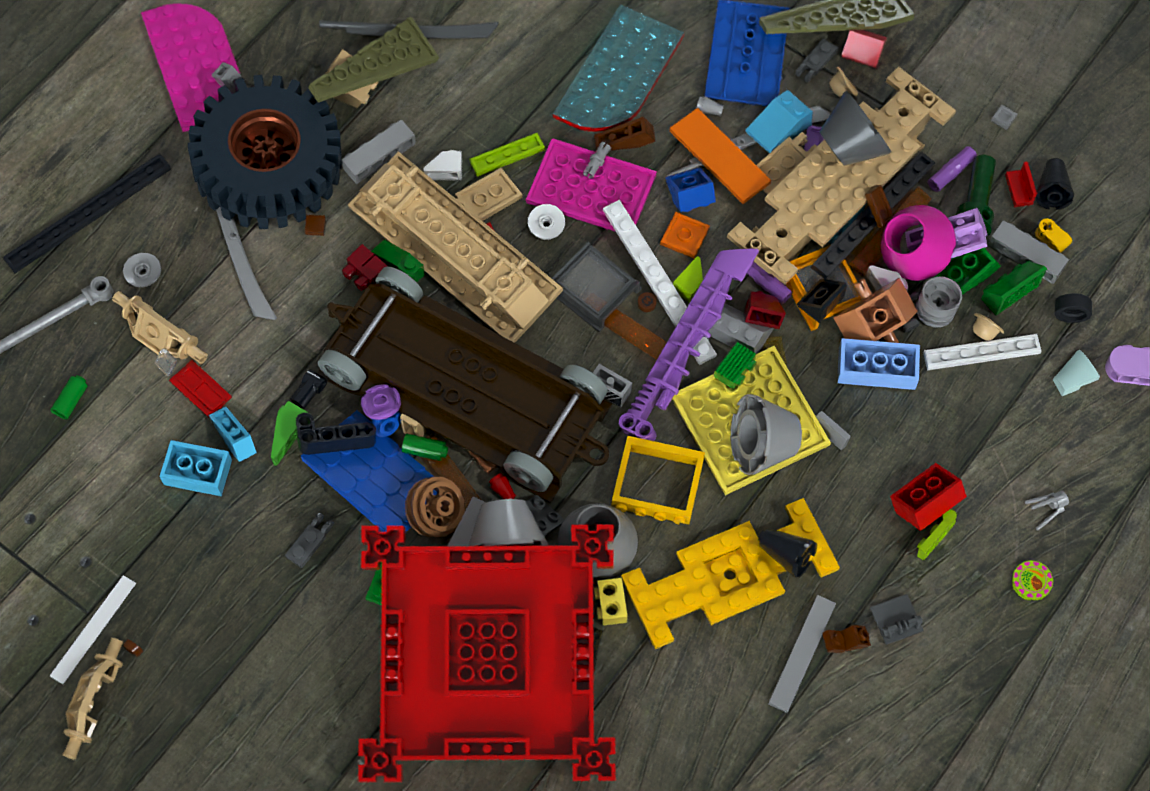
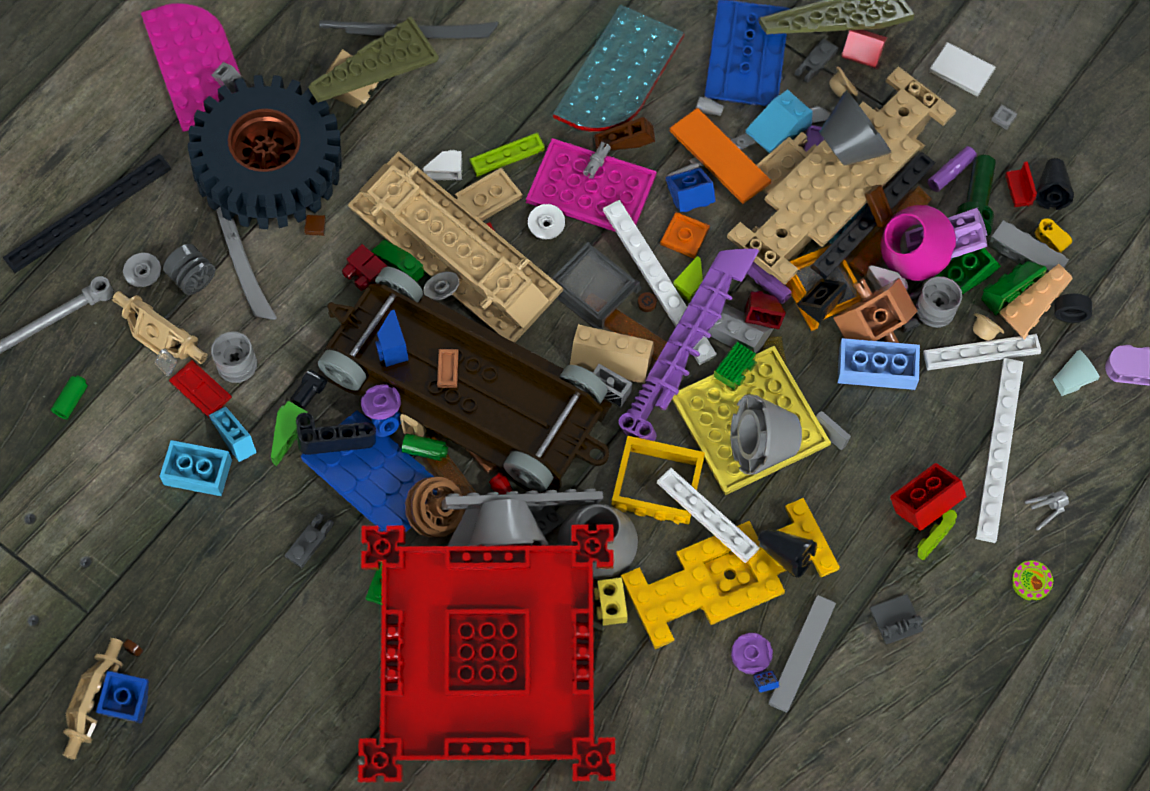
(92, 629): white sticker -> none
(123, 697): none -> blue slope
(189, 269): none -> dark grey wheel
(234, 357): none -> light grey wheel
(378, 151): light grey brick -> none
(391, 342): none -> blue slope
(441, 285): none -> light grey dish
(447, 368): none -> nougat tile
(532, 498): none -> light grey plate
(617, 352): none -> tan slope
(708, 515): none -> white tile
(751, 653): none -> medium lavender tile
(766, 681): none -> blue tile
(846, 640): reddish brown slope -> none
(962, 69): none -> white tile
(999, 450): none -> white plate
(1030, 305): none -> light nougat wing

